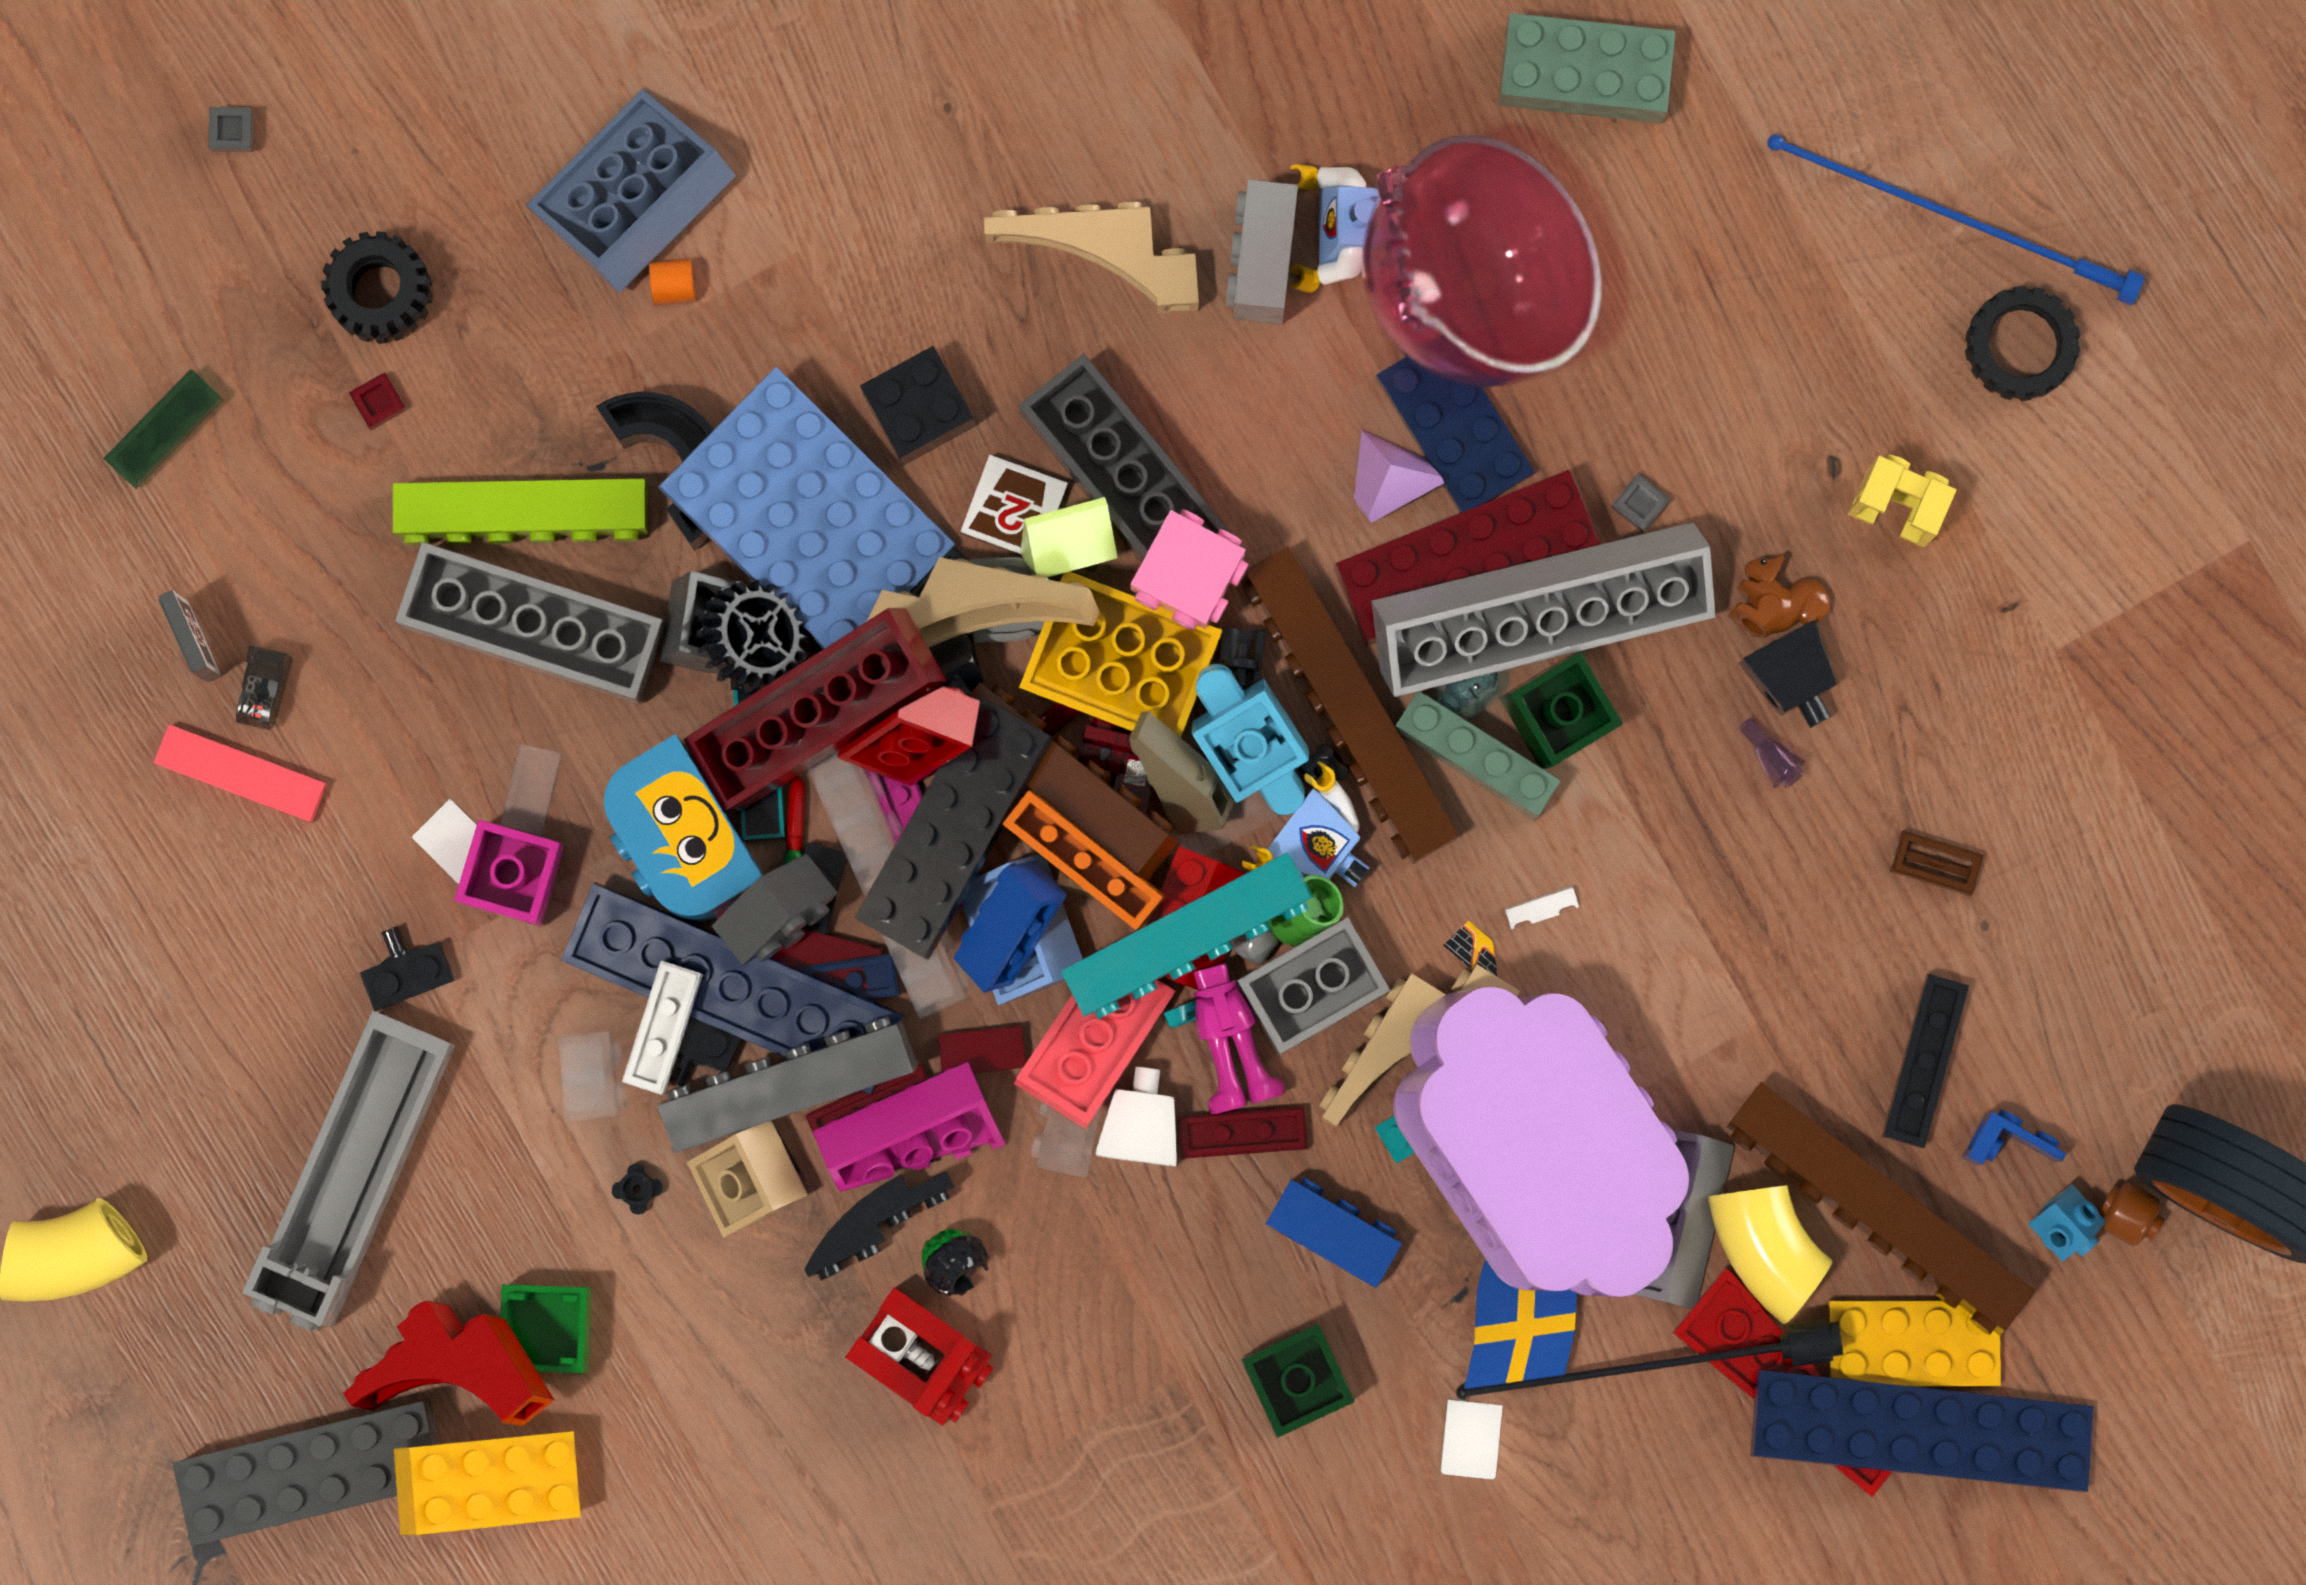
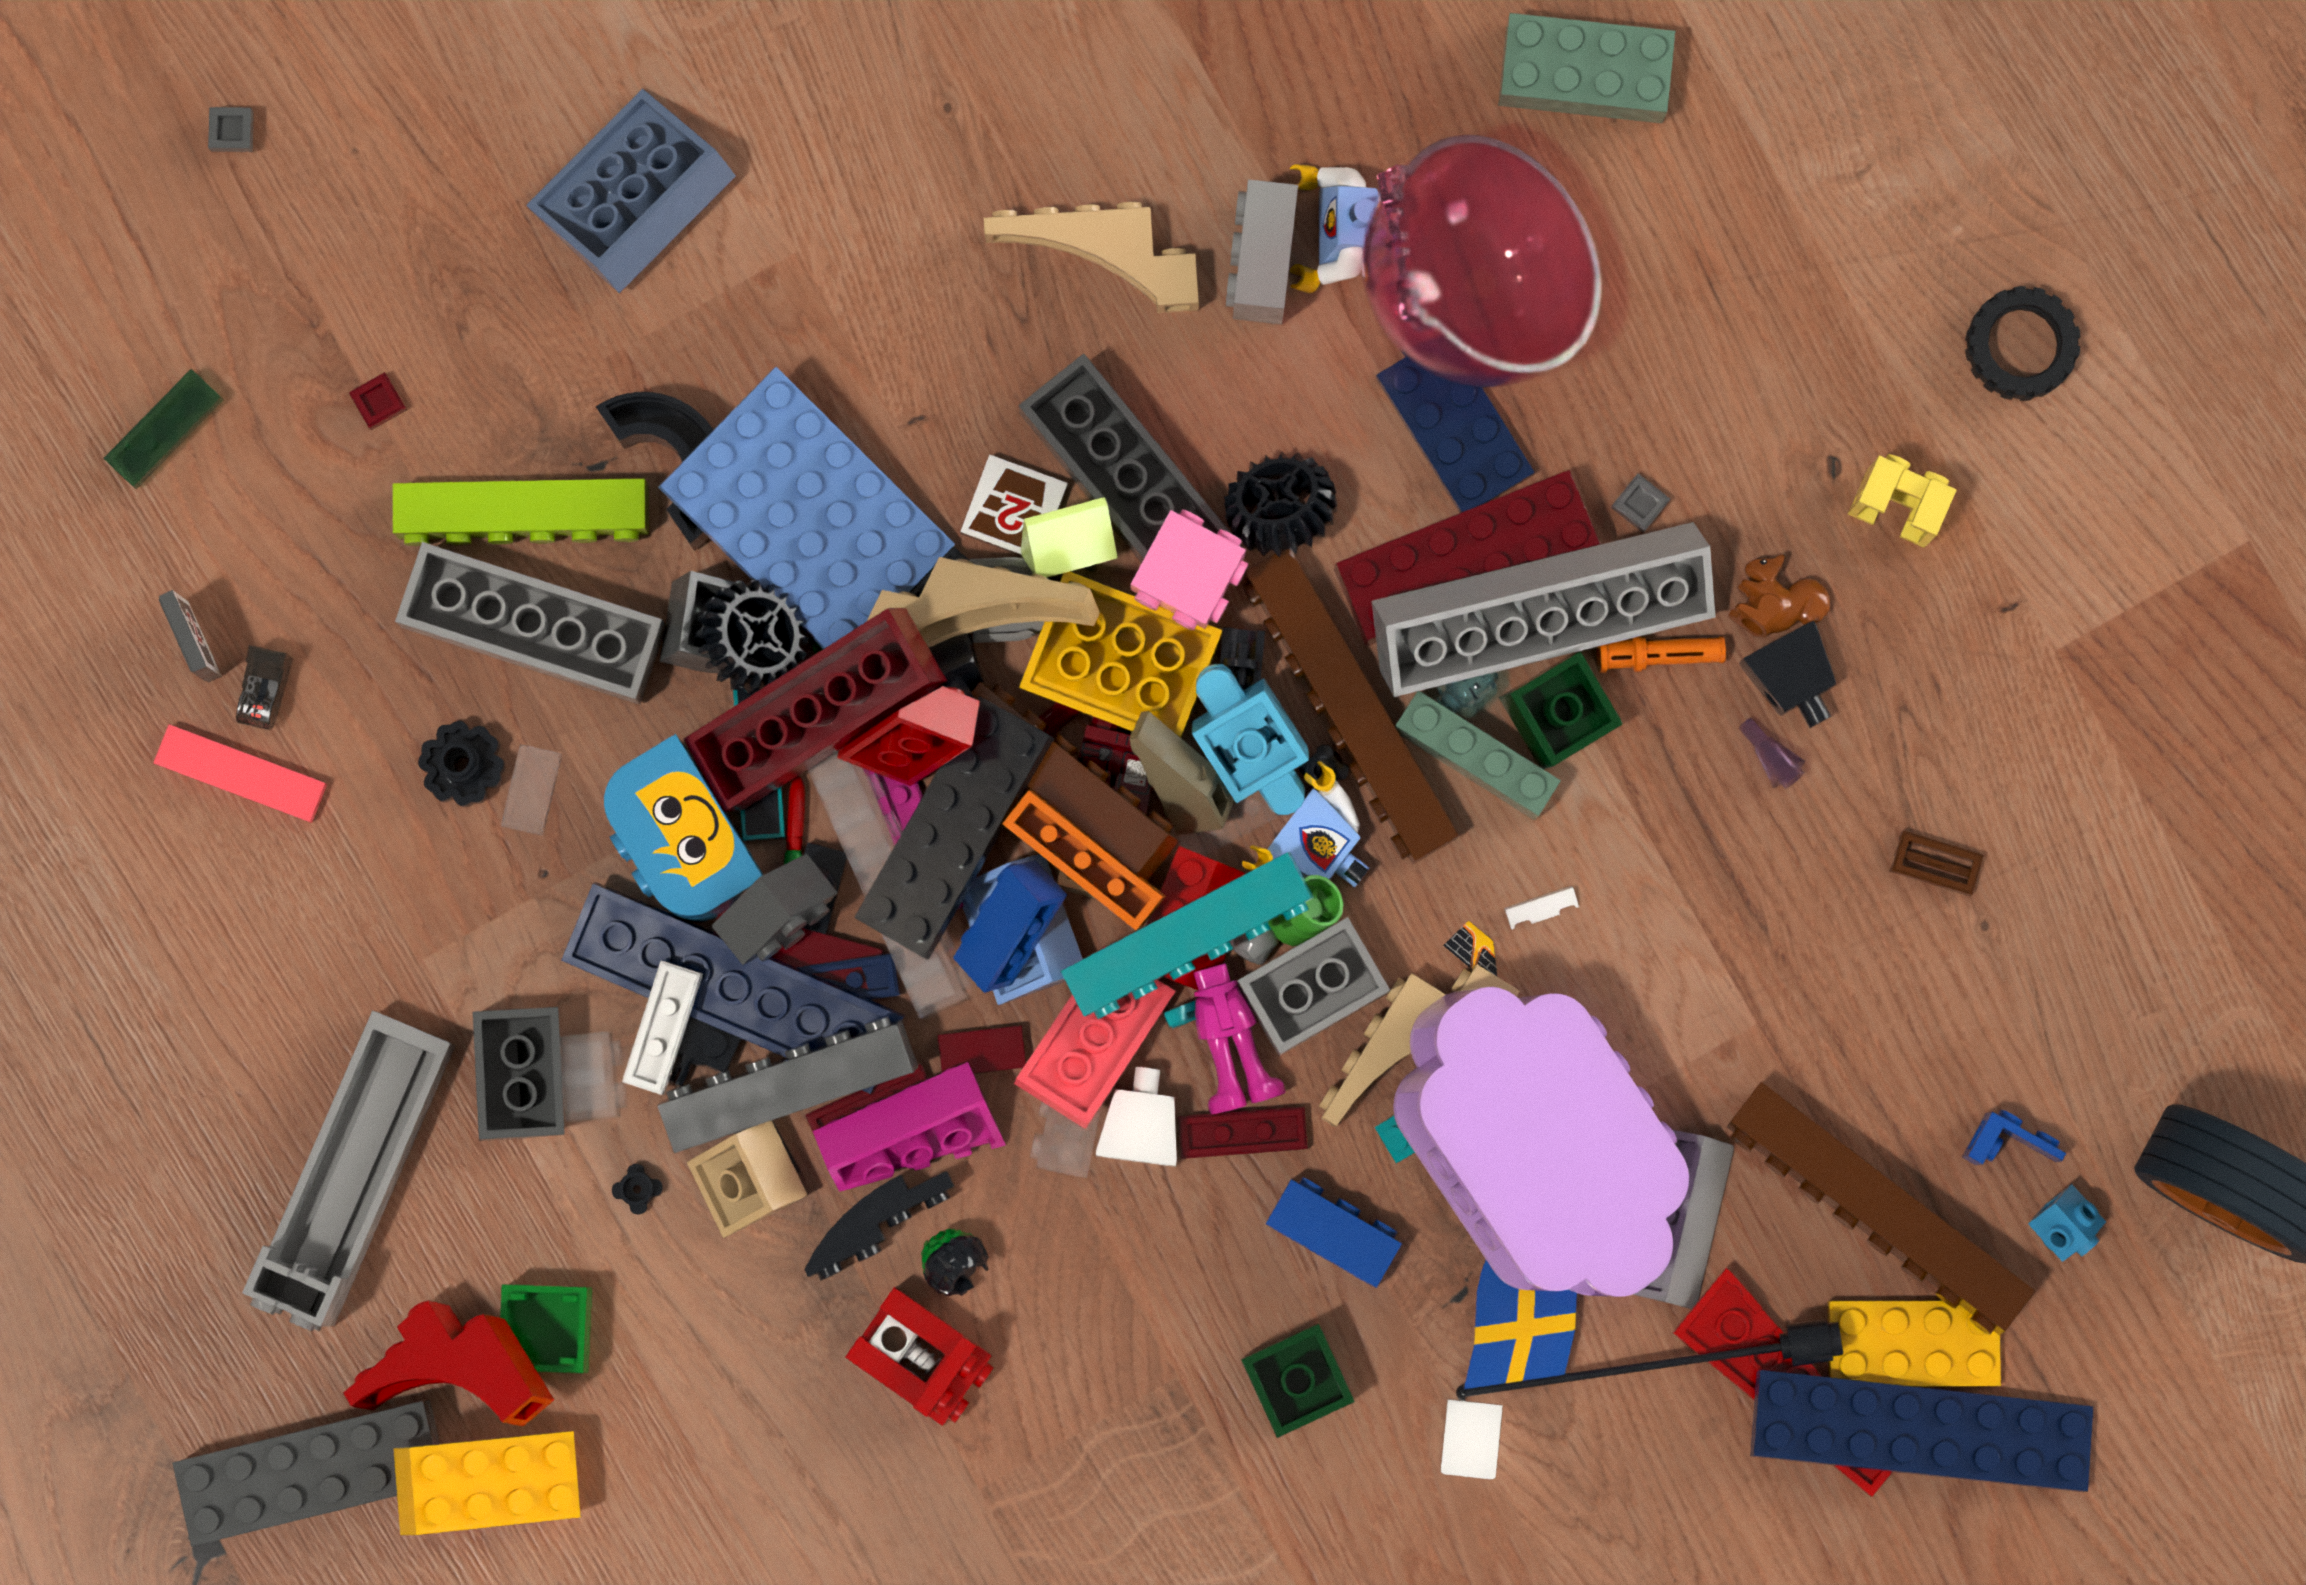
(68, 1254): light yellow brick -> none
(357, 259): black tyre -> none
(405, 972): black plate -> none
(440, 761): none -> black plant
(447, 838): white sticker -> none
(509, 873): dark pink brick -> none
(518, 1073): none -> dark grey slope
(672, 282): orange brick -> none
(917, 405): black brick -> none
(1279, 494): none -> black gear
(1390, 476): lavender slope -> none
(1639, 652): none -> orange pin
(1769, 1248): light yellow brick -> none
(1925, 1061): black plate -> none
(2127, 286): blue piece -> none
(2131, 1214): dark orange head -> none

